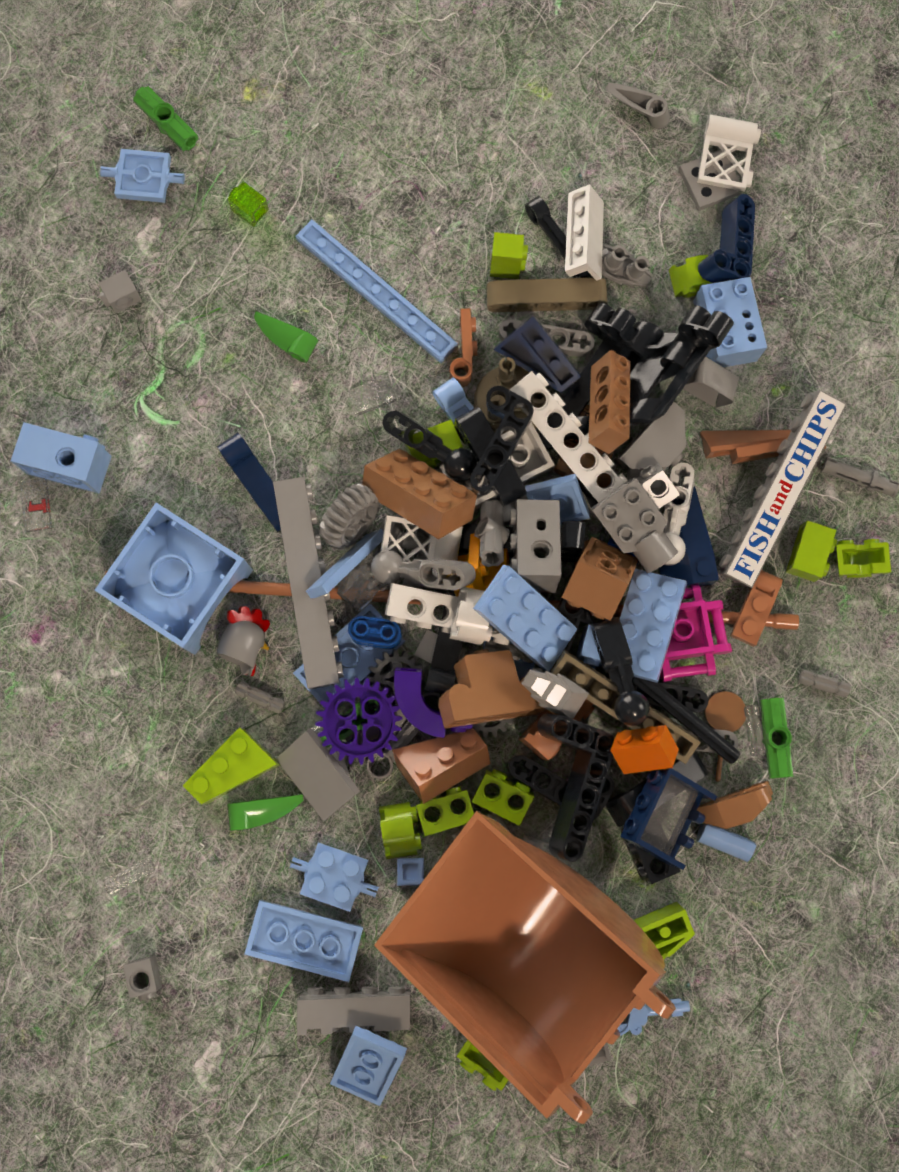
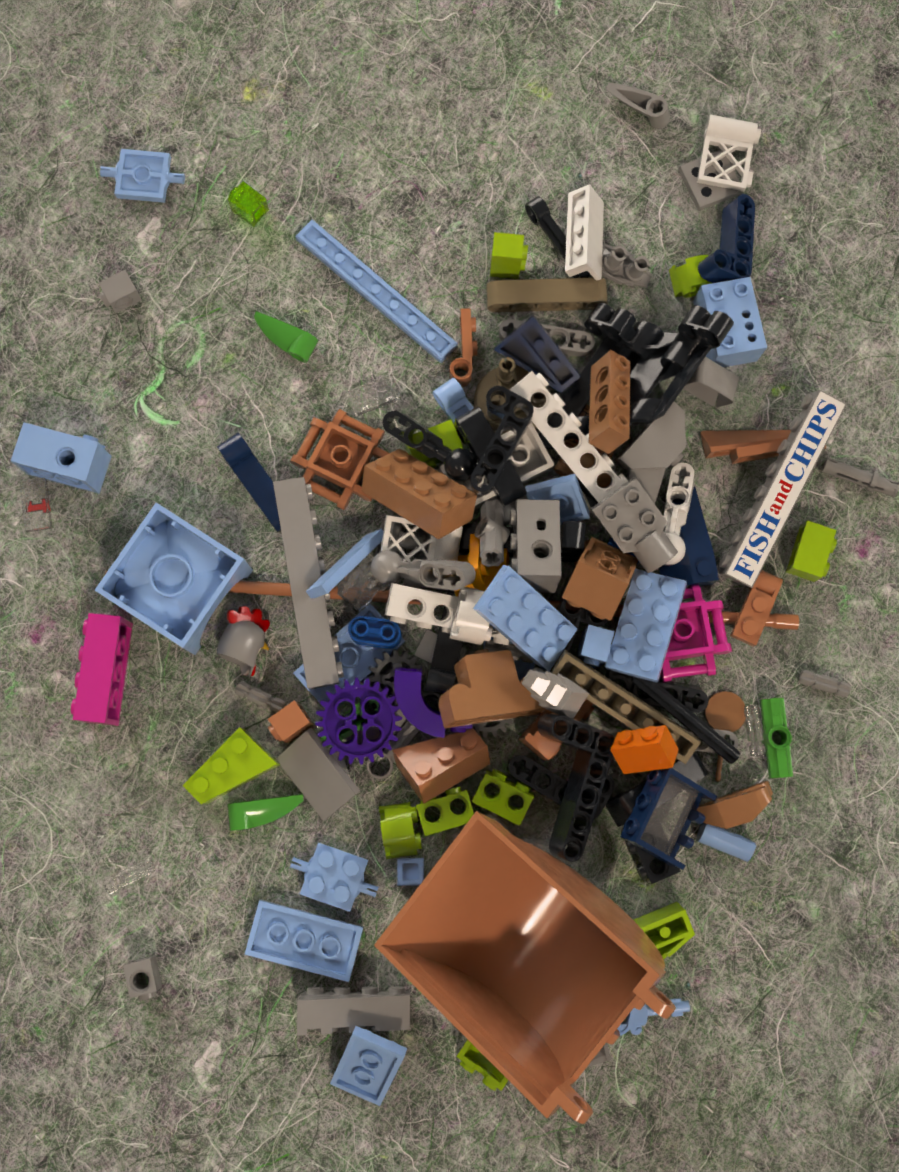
(102, 669): none -> dark pink brick
(157, 110): bright green piece -> none
(289, 722): none -> nougat brick
(339, 456): none -> nougat brick
(349, 516): light grey gear -> none
(631, 706): black beam -> none
(665, 492): brick -> none
(863, 560): lime cylinder -> none

